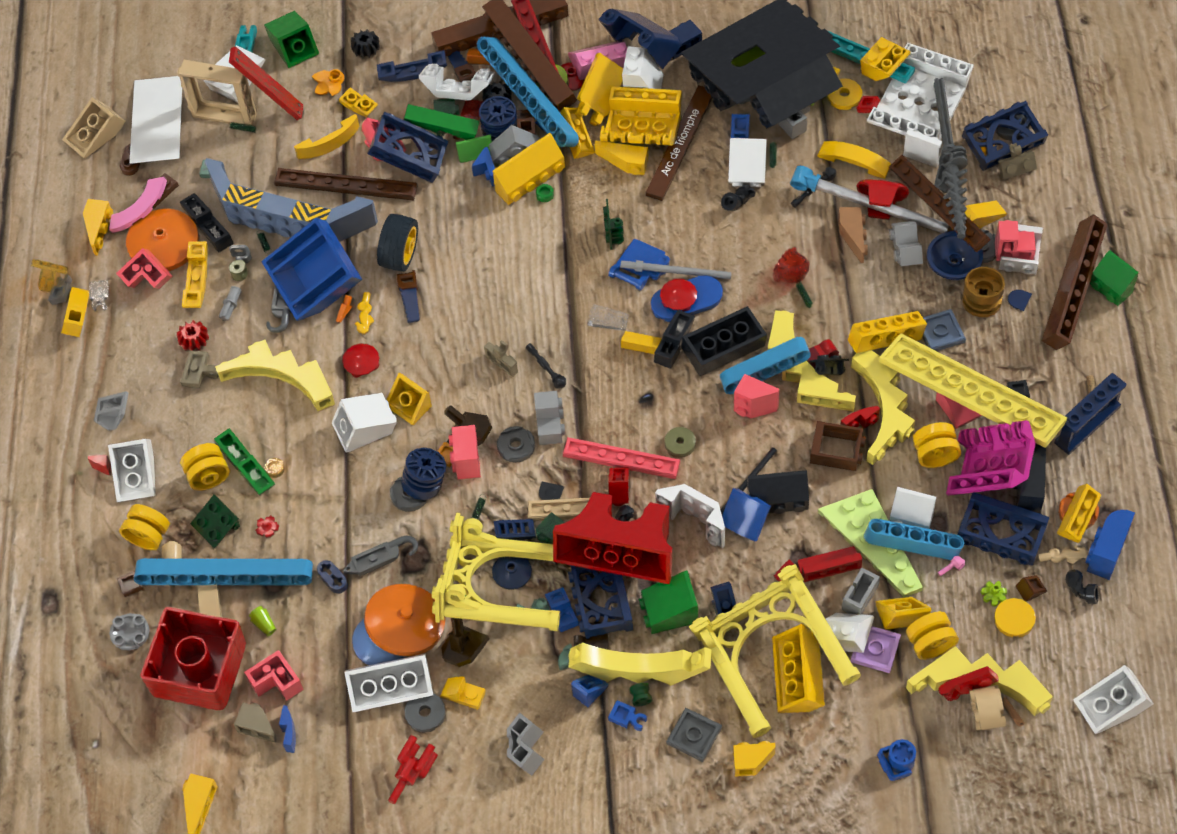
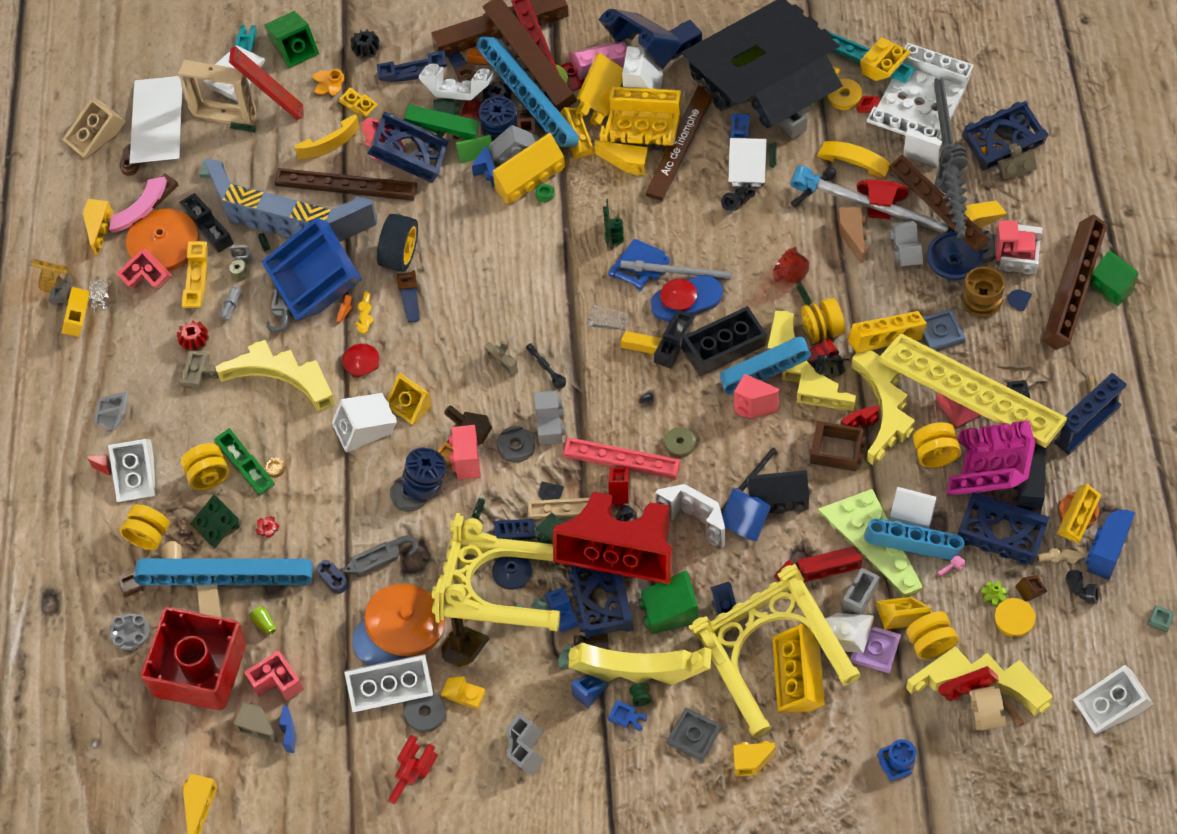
(823, 320): none -> yellow wheel
(1161, 618): none -> sand green tile

